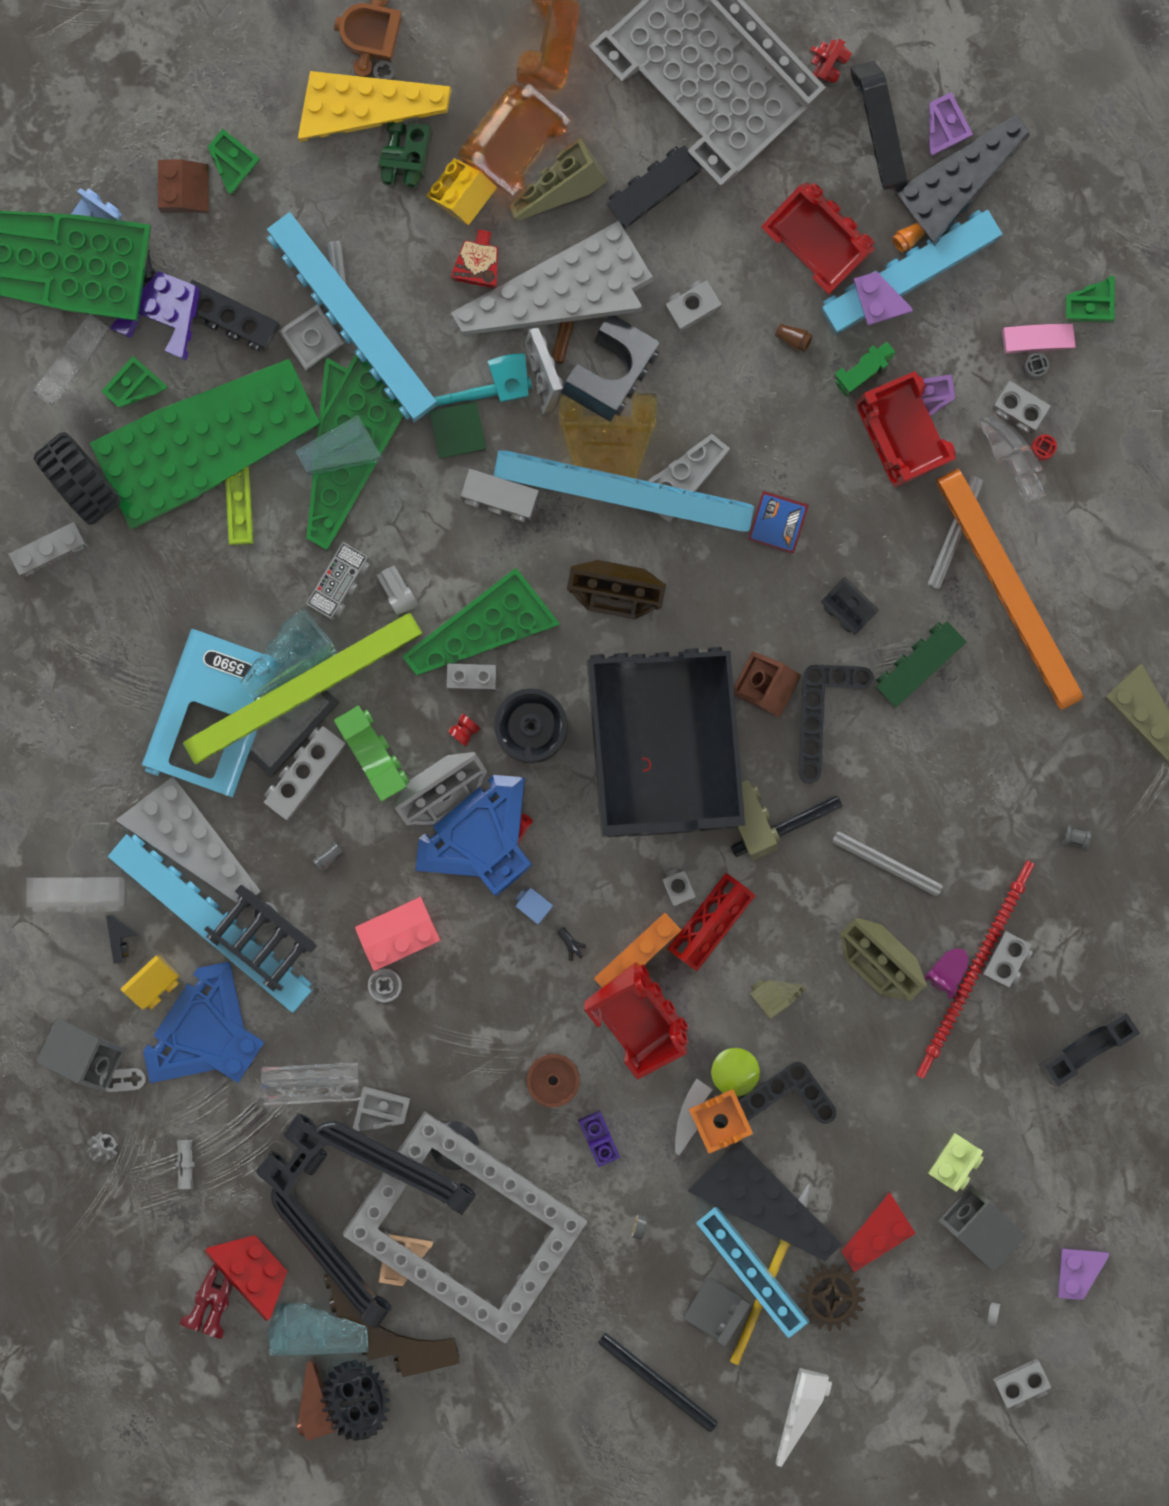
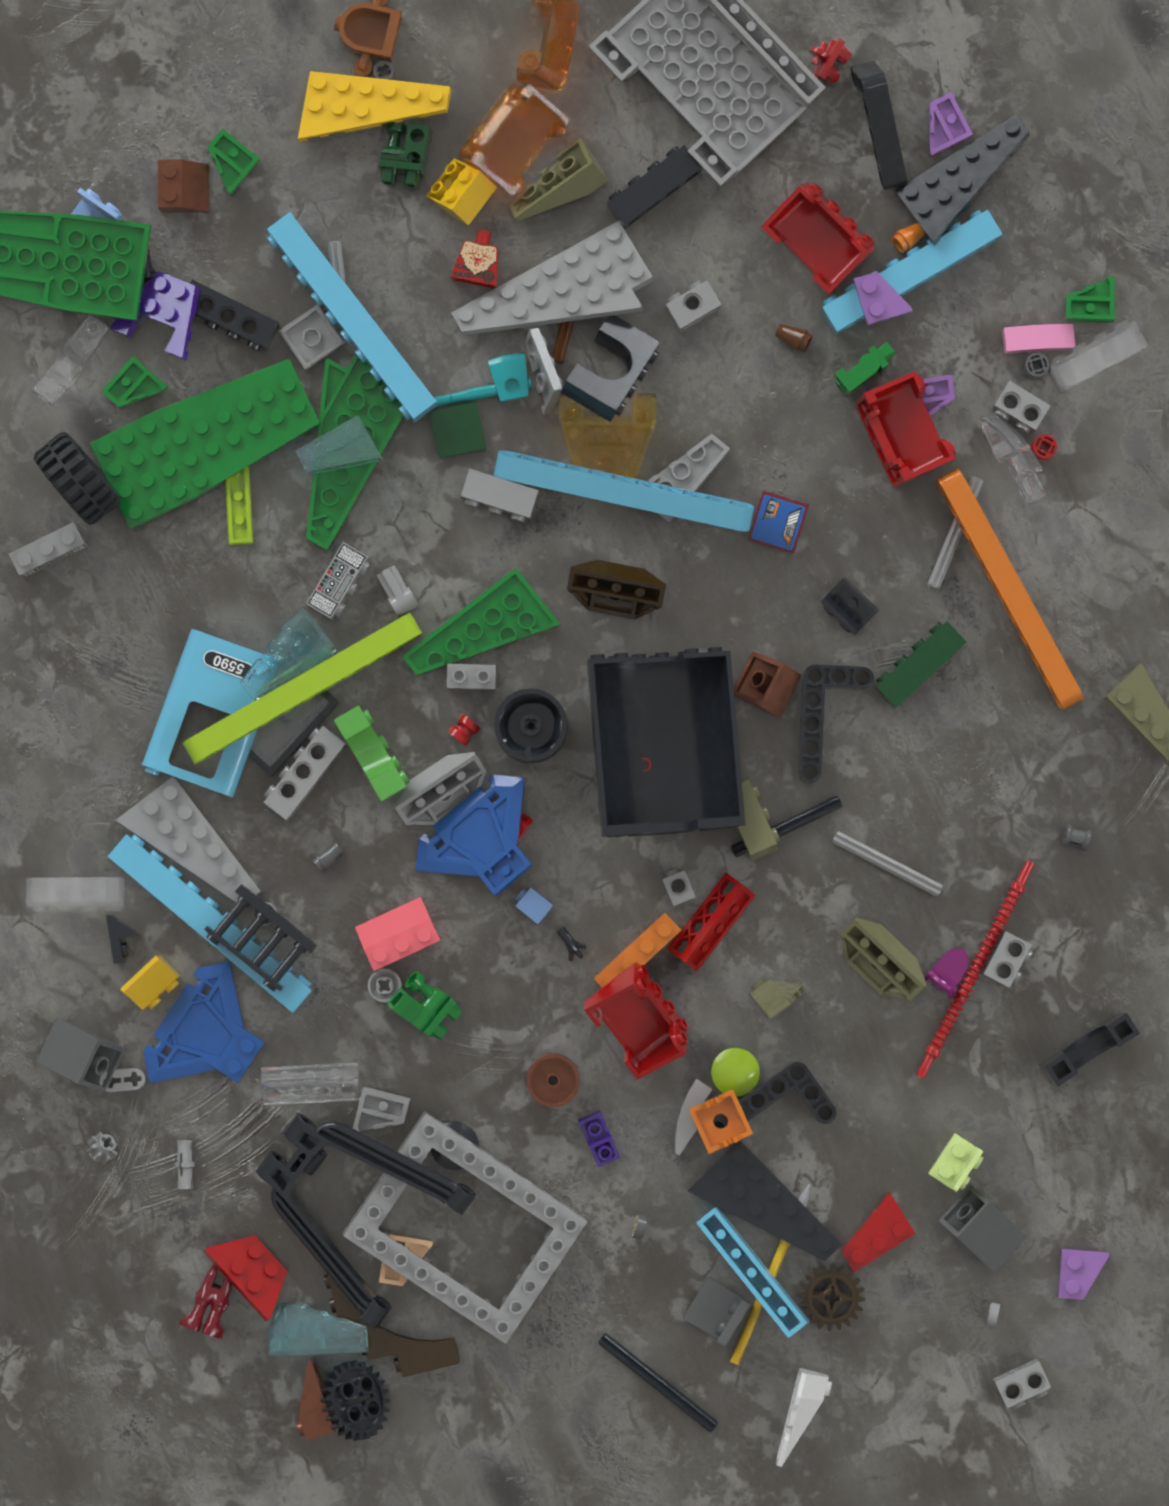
(427, 1013): none -> green hips
(1096, 357): none -> clear brick

